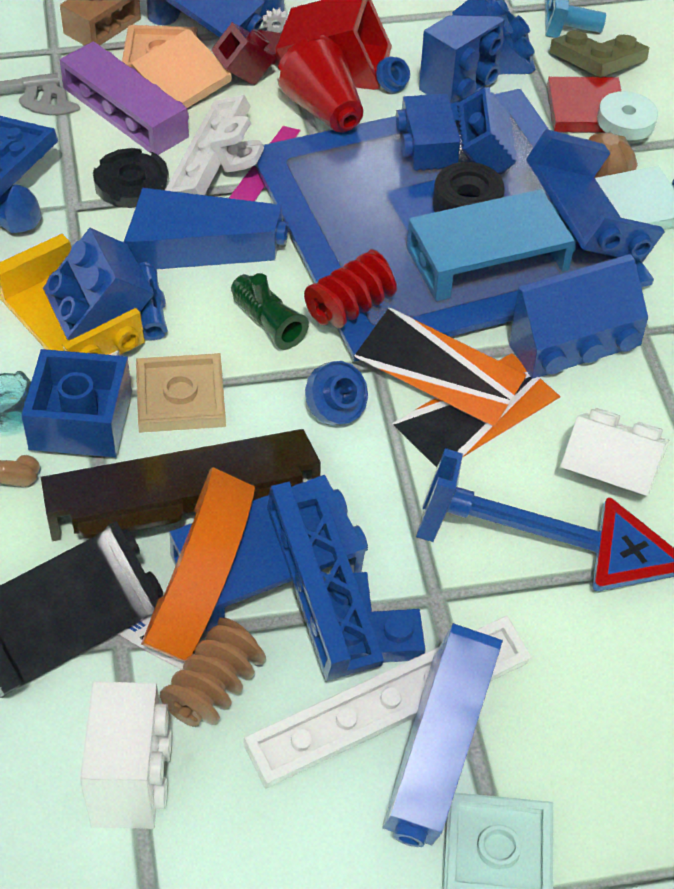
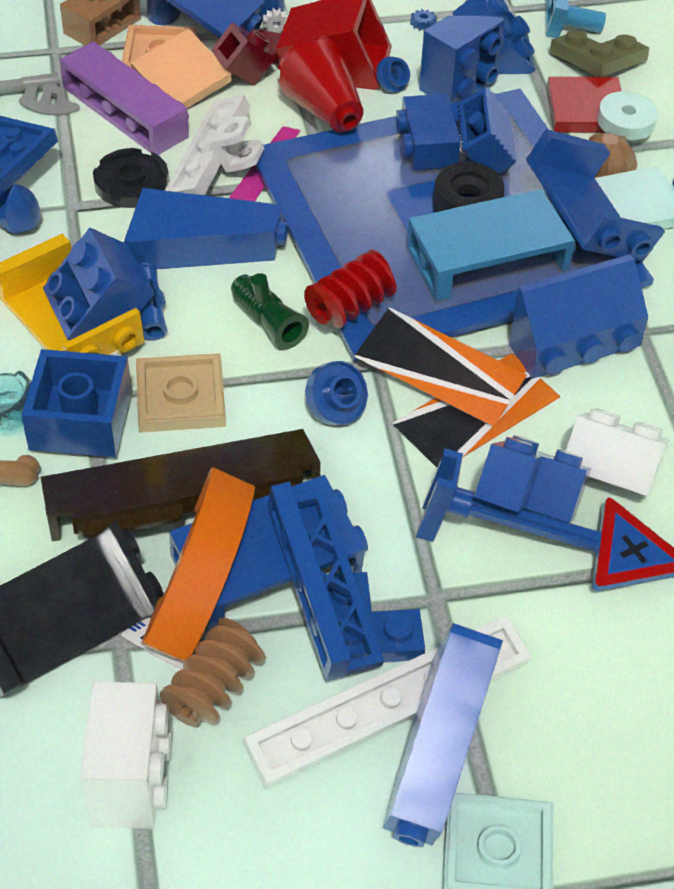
(422, 19): none -> blue piece
(528, 479): none -> blue brick

